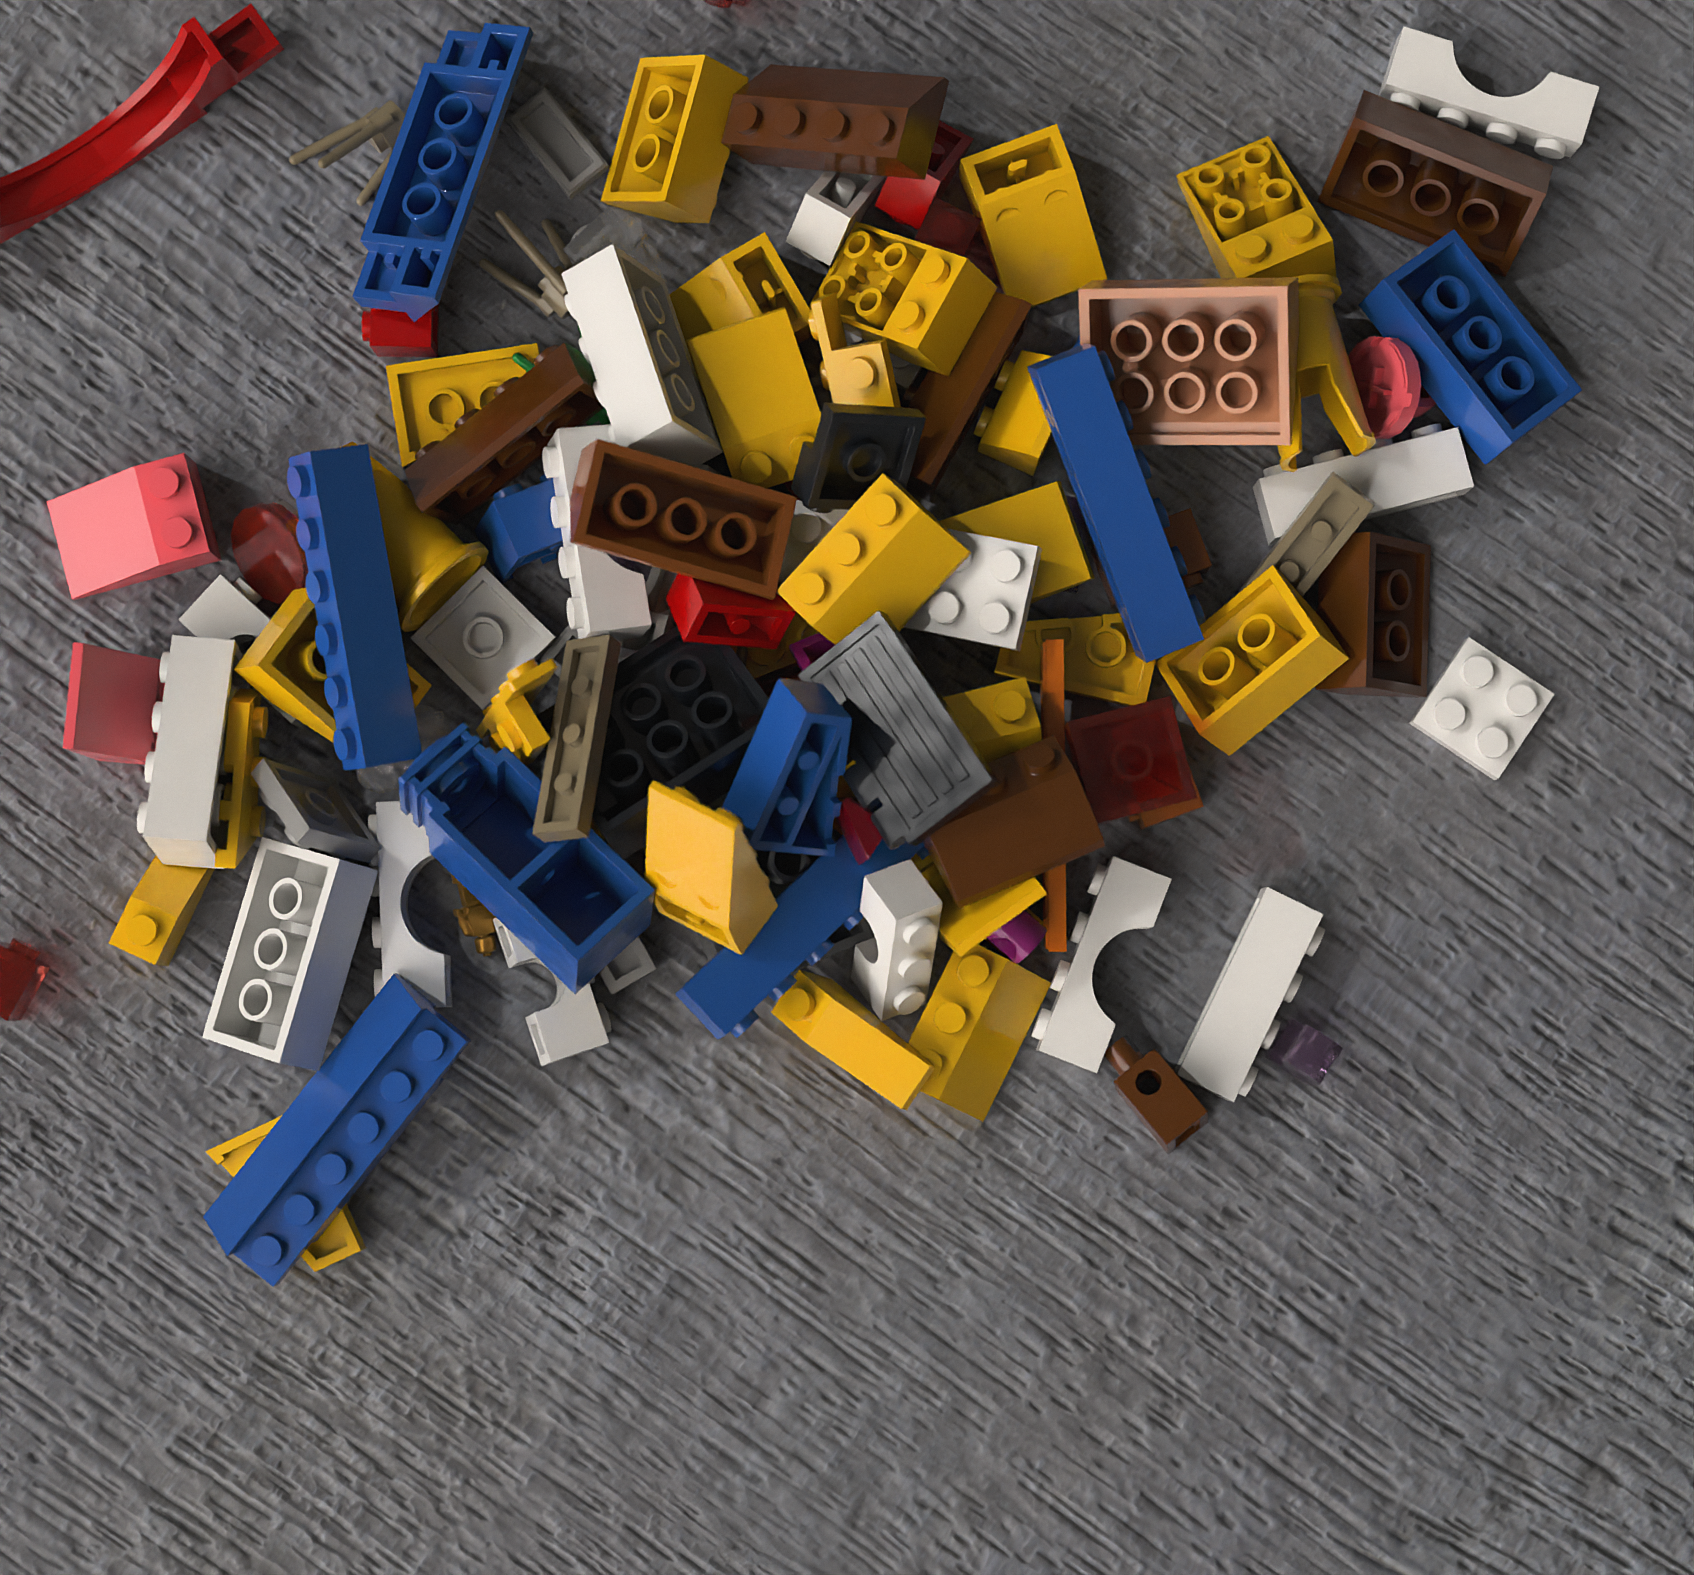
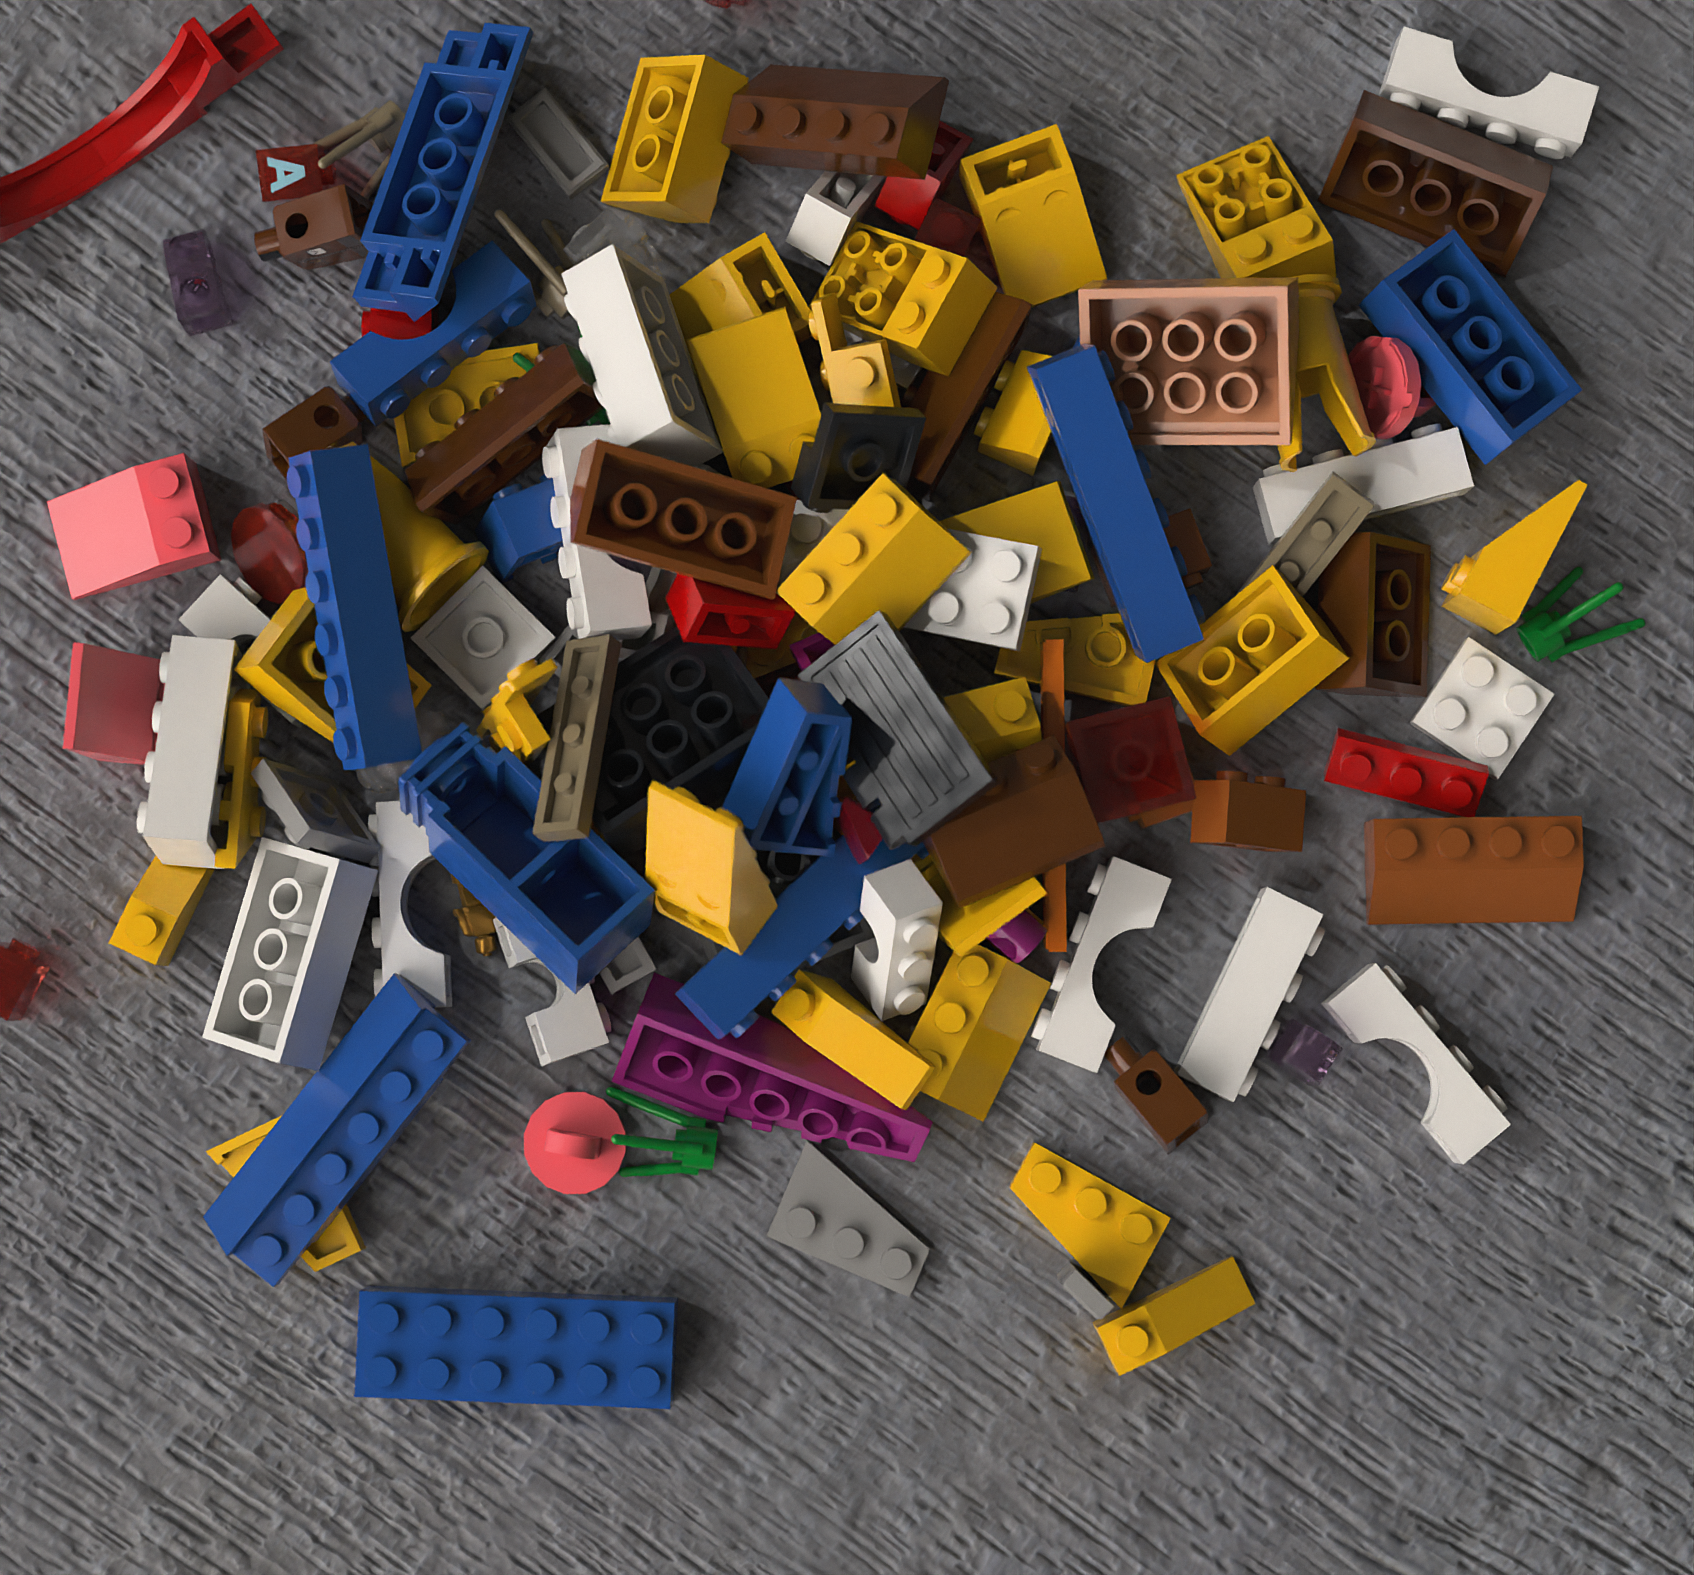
(196, 283): none -> clear purple leg
(293, 172): none -> clear red brick
(304, 428): none -> reddish brown torso
(317, 229): none -> reddish brown torso
(389, 373): none -> blue arch
(516, 1347): none -> blue brick
(572, 1143): none -> coral tile
(692, 1146): none -> green plant
(760, 1078): none -> magenta wedge
(845, 1226): none -> light grey wing
(1084, 1291): none -> light grey tile
(1092, 1219): none -> yellow wing
(1173, 1315): none -> yellow slope
(1248, 814): none -> dark orange brick
(1406, 773): none -> red plate
(1459, 1111): none -> white arch
(1473, 869): none -> dark orange slope
(1501, 576): none -> yellow slope
(1545, 633): none -> green plant

